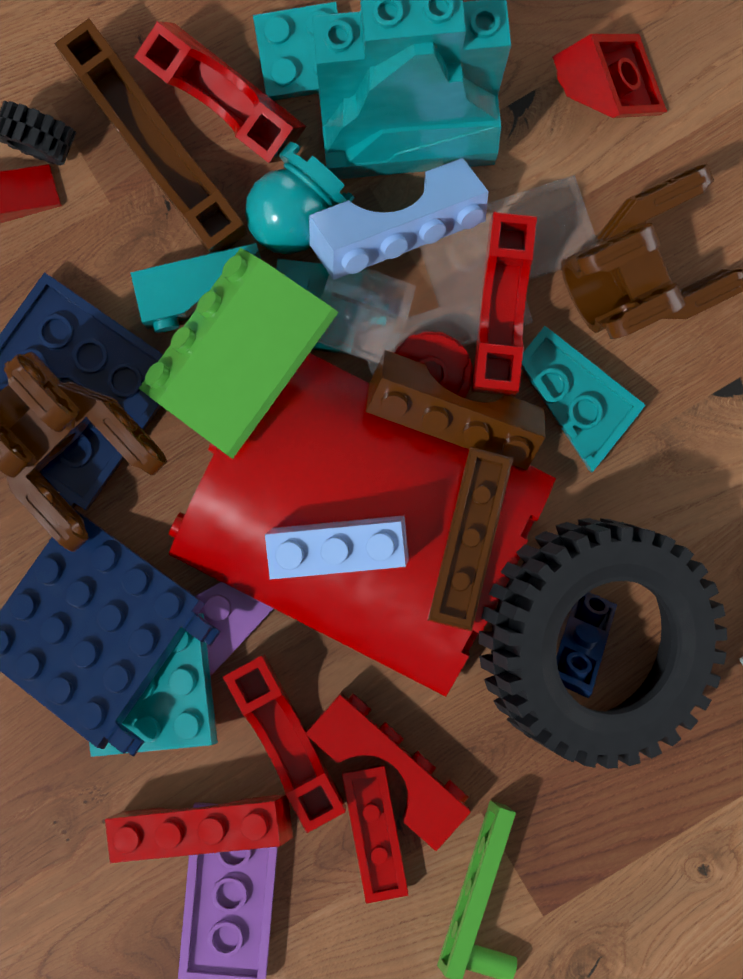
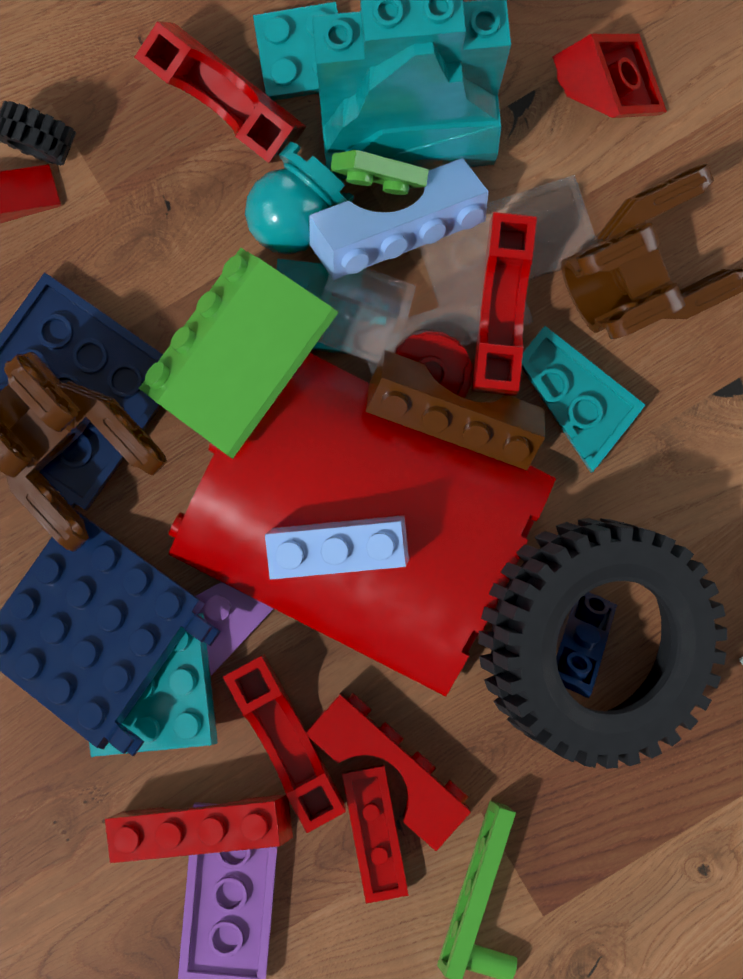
(150, 138): reddish brown arch -> none
(173, 289): teal slope -> none
(366, 168): none -> bright green plate
(470, 539): reddish brown tile -> none

